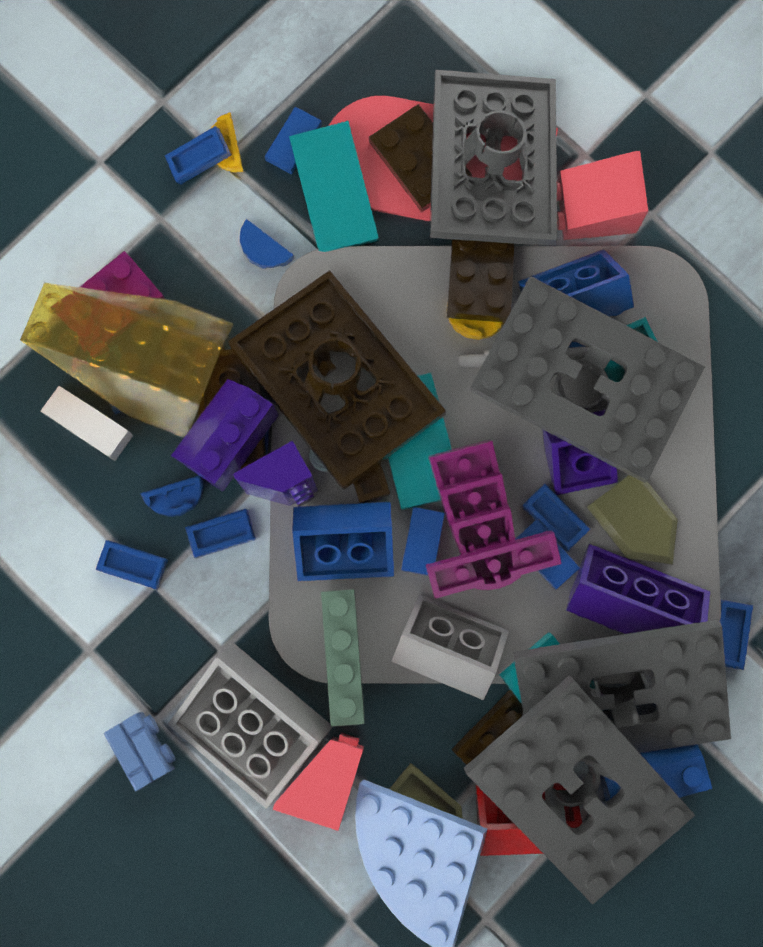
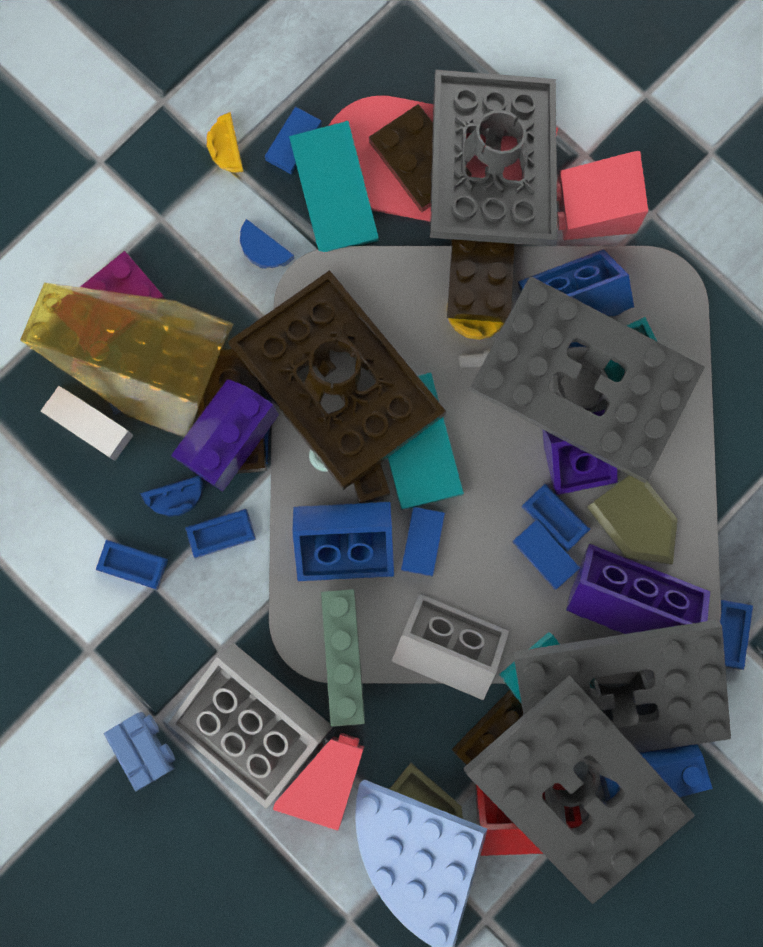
(197, 155): blue tile -> none
(279, 477): dark purple slope -> none
(482, 525): magenta slope -> none

